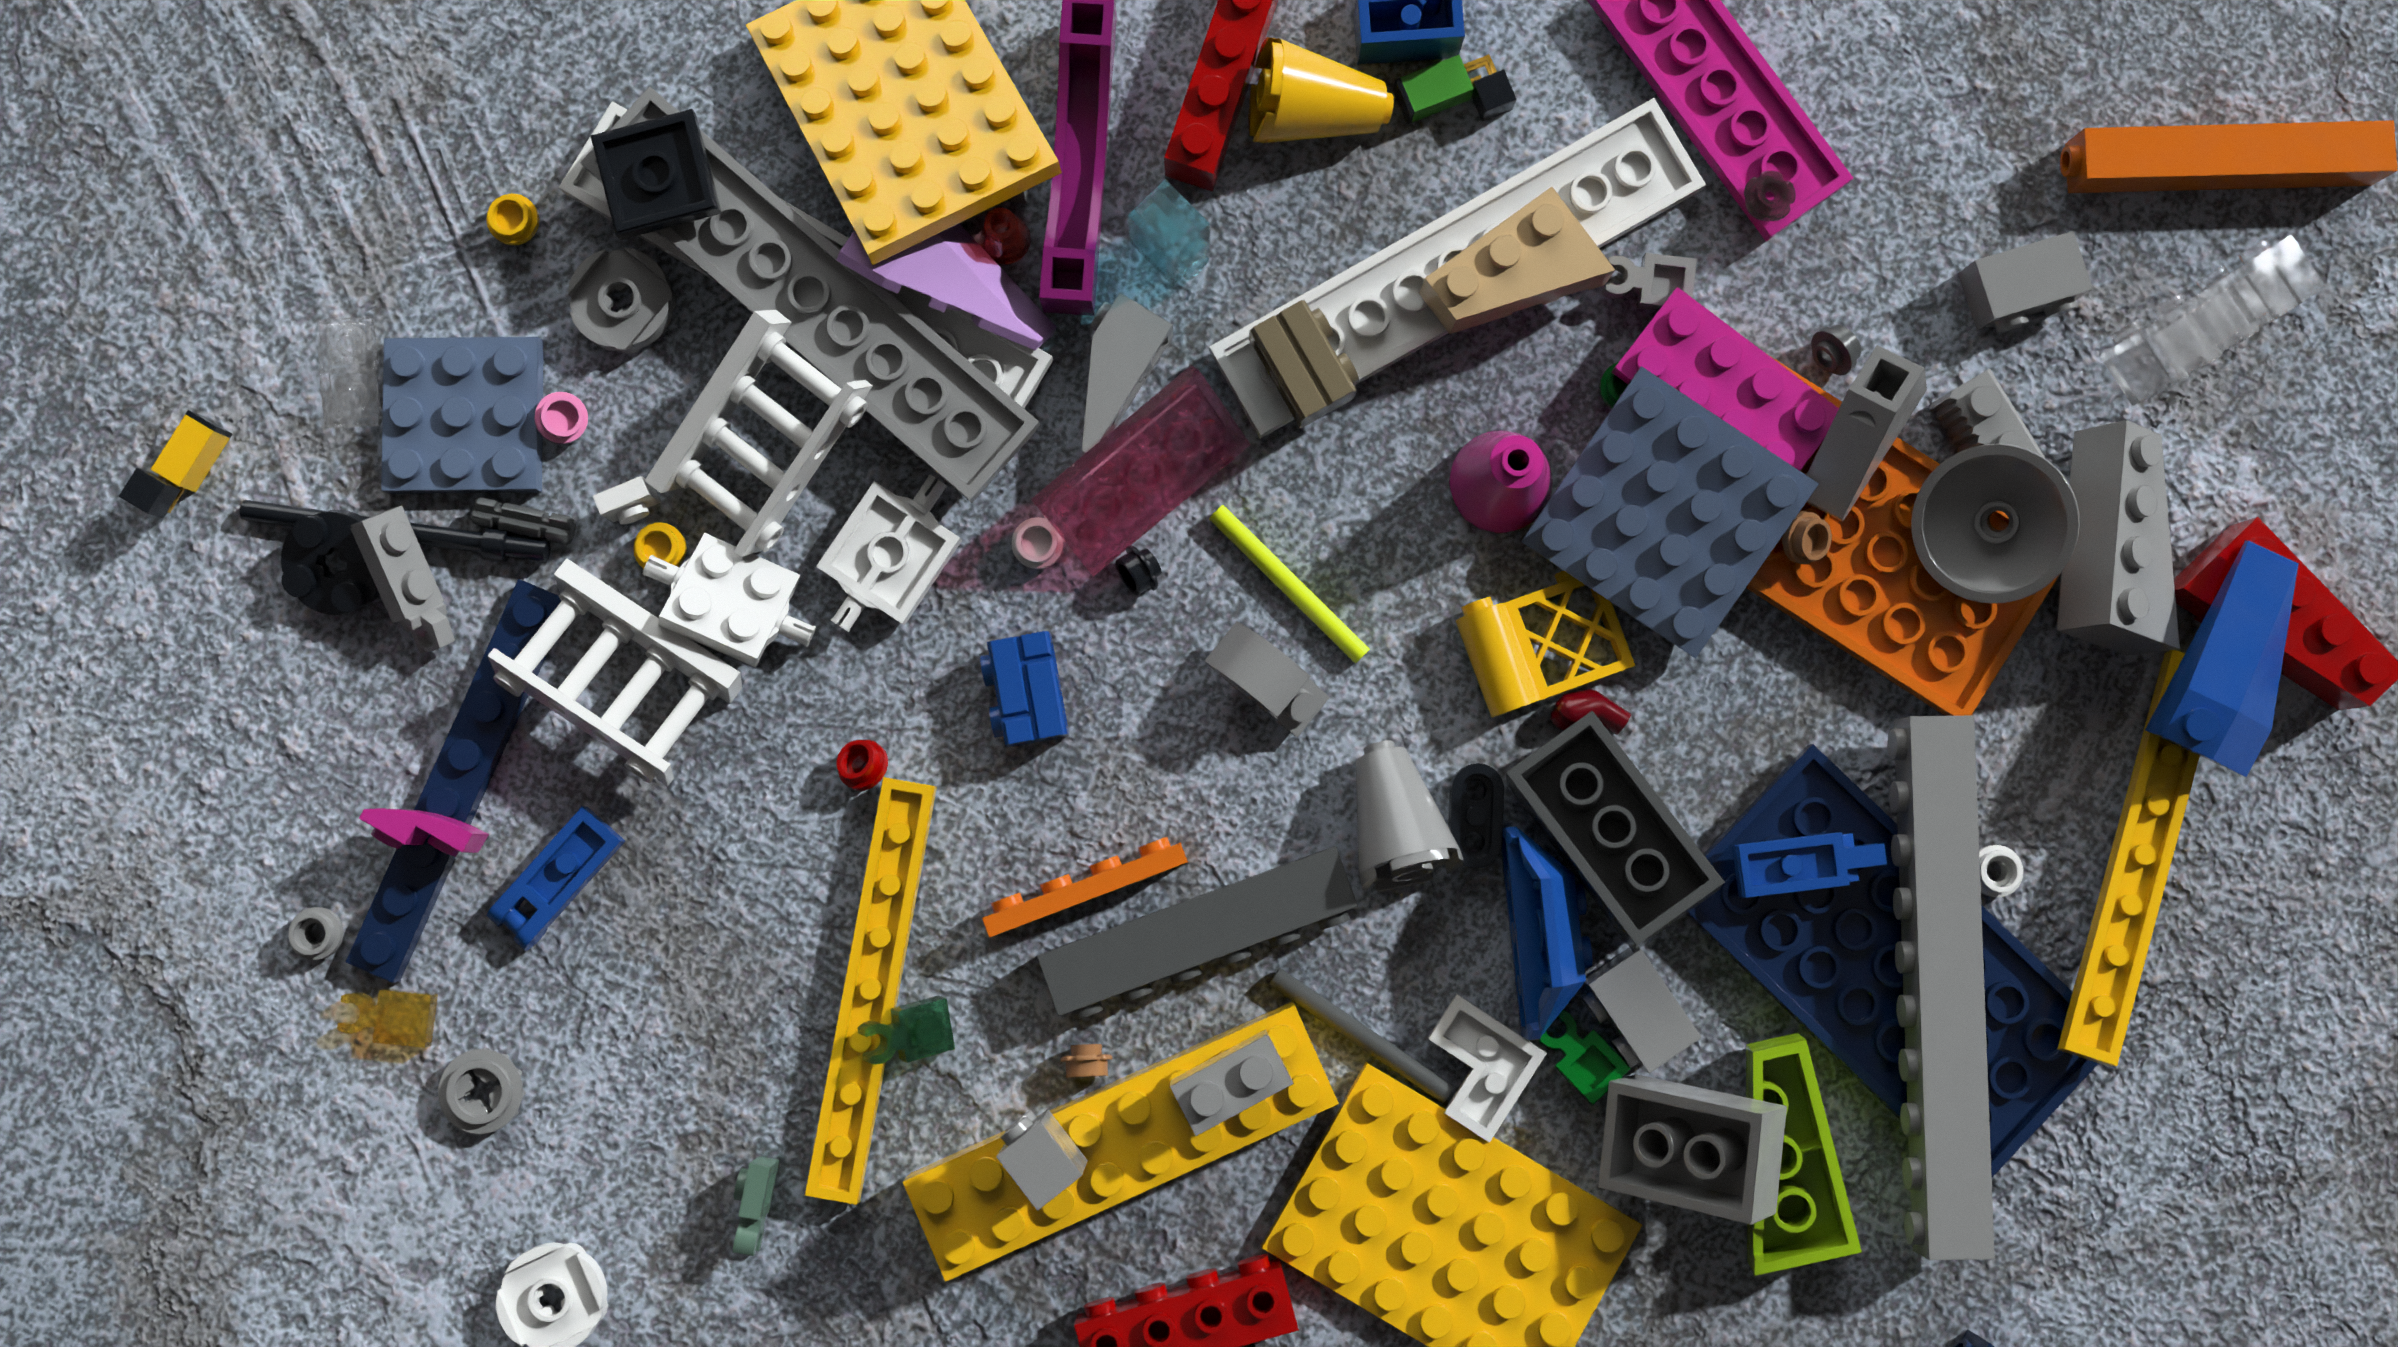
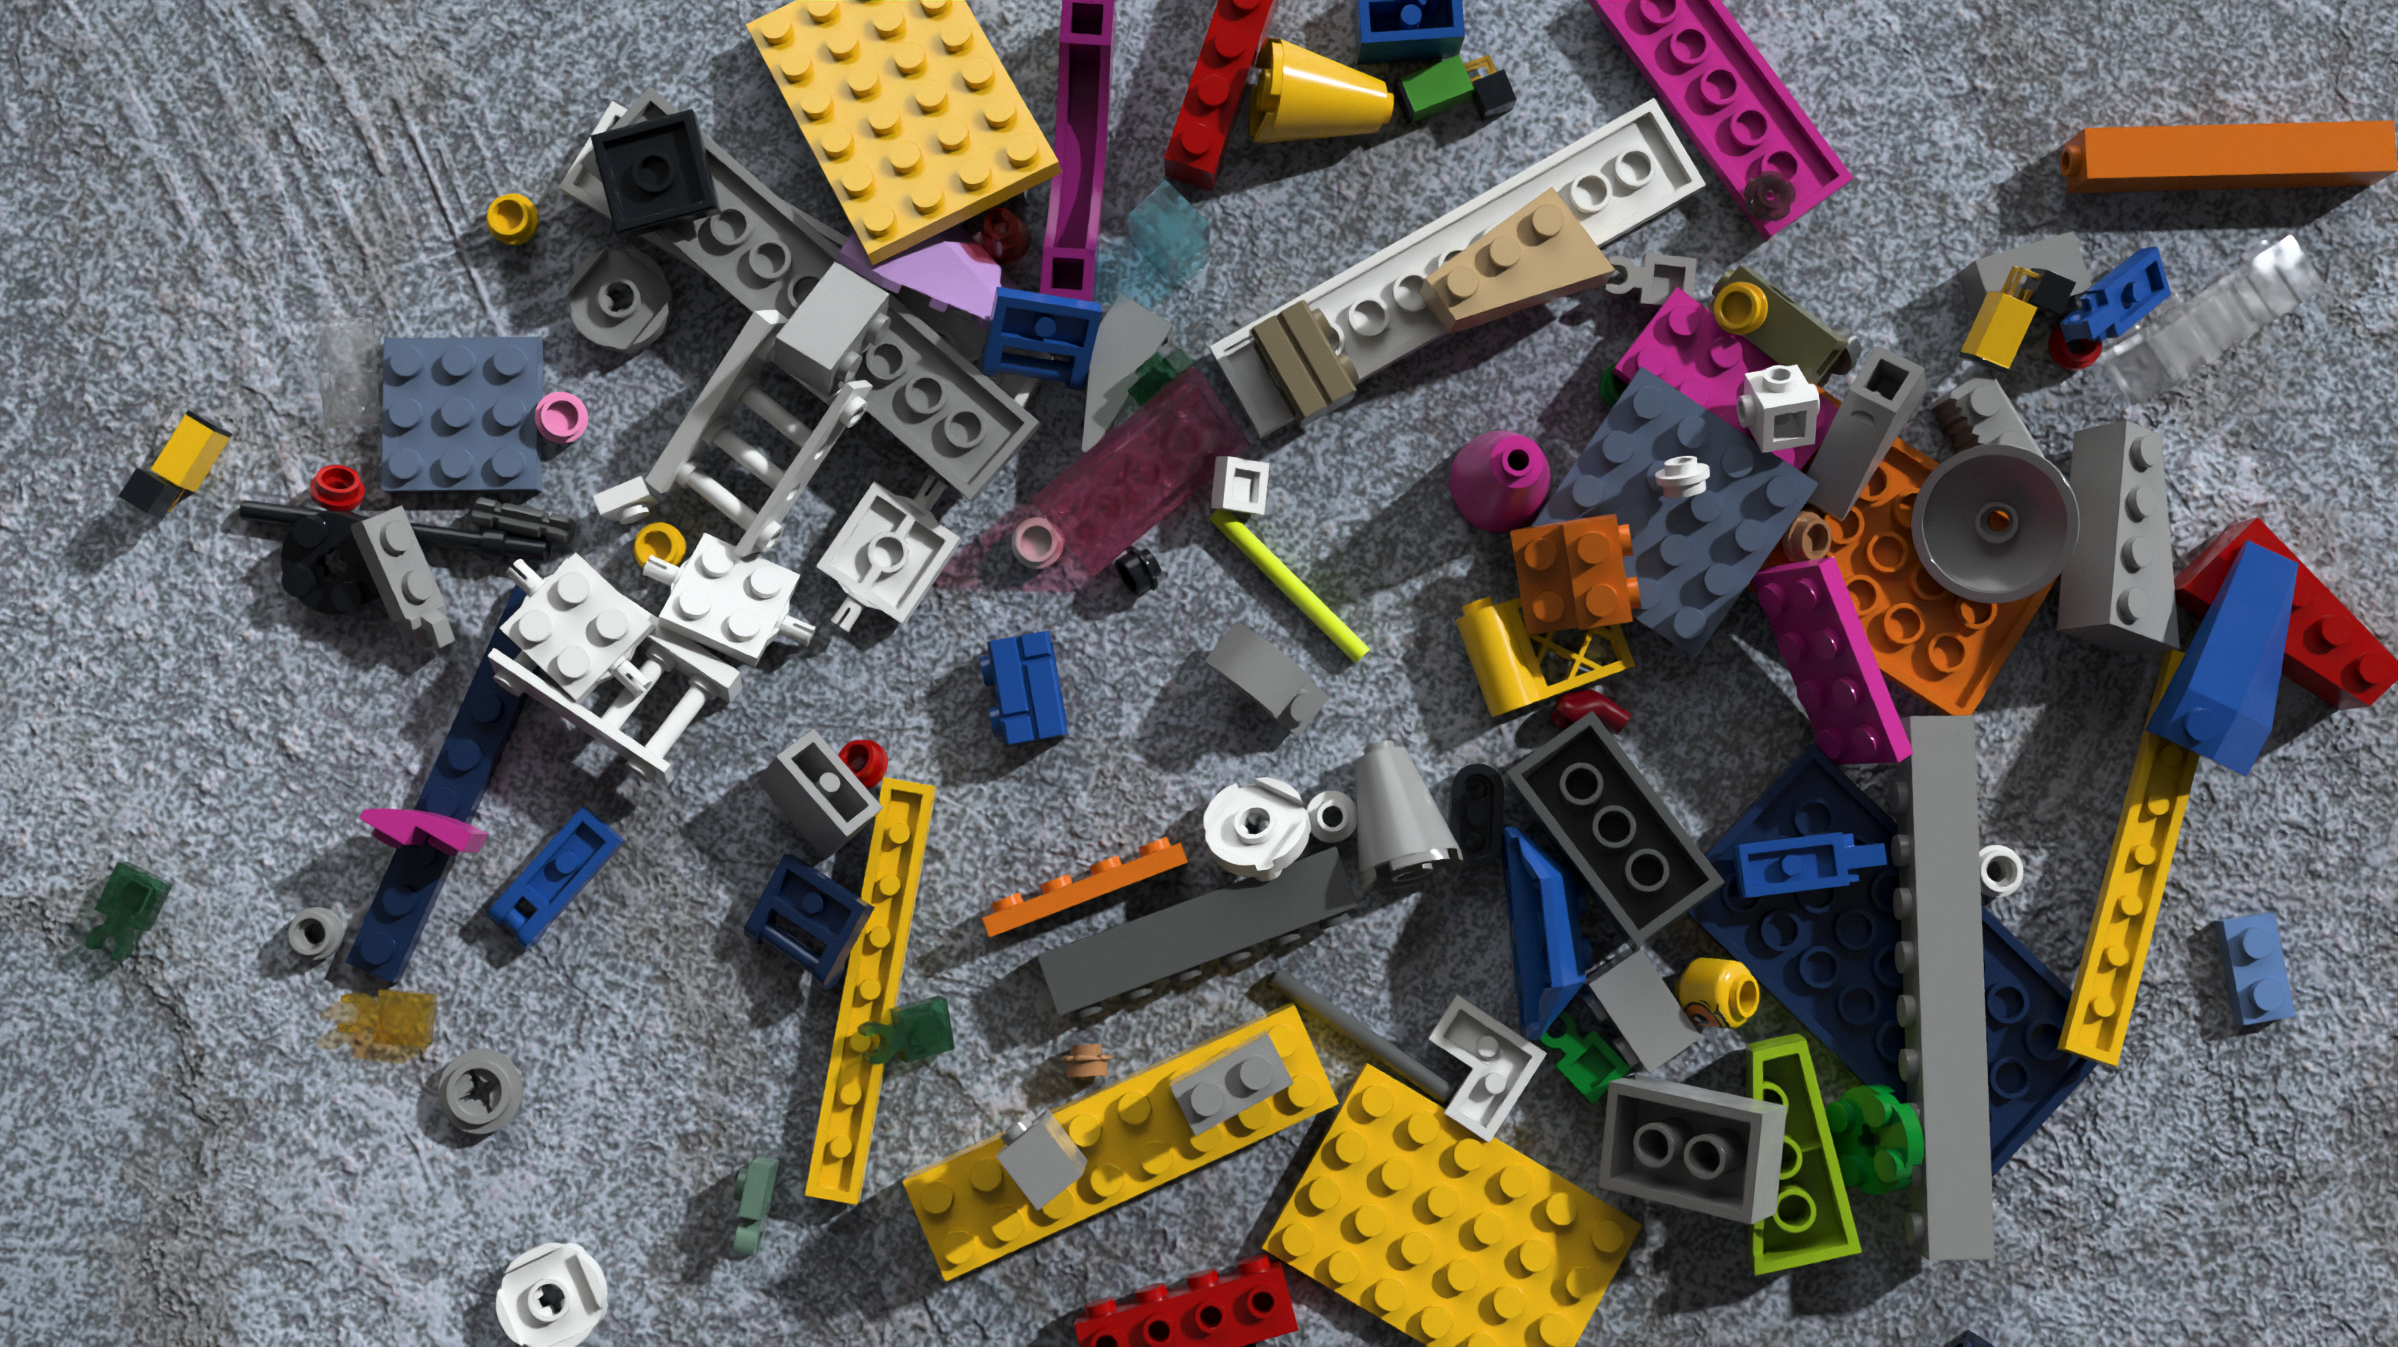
(130, 902): none -> clear green plate
(337, 488): none -> red plate
(577, 628): none -> white plate
(817, 907): none -> dark blue plate
(819, 794): none -> light grey brick
(832, 329): none -> brick
(1042, 325): none -> blue plate
(1157, 374): none -> clear green plate
(1240, 485): none -> white plate
(1262, 853): none -> white plate
(1347, 809): none -> white plate
(1575, 574): none -> orange plate
(1682, 477): none -> white plate
(1717, 993): none -> yellow head
(1740, 308): none -> yellow plate
(1779, 408): none -> white brick
(1789, 330): none -> olive brick
(1831, 662): none -> dark pink plate
(1852, 1125): none -> green plate
(2005, 319): none -> piece
(2065, 358): none -> red plate
(2119, 298): none -> blue hinge
(2254, 968): none -> medium blue plate

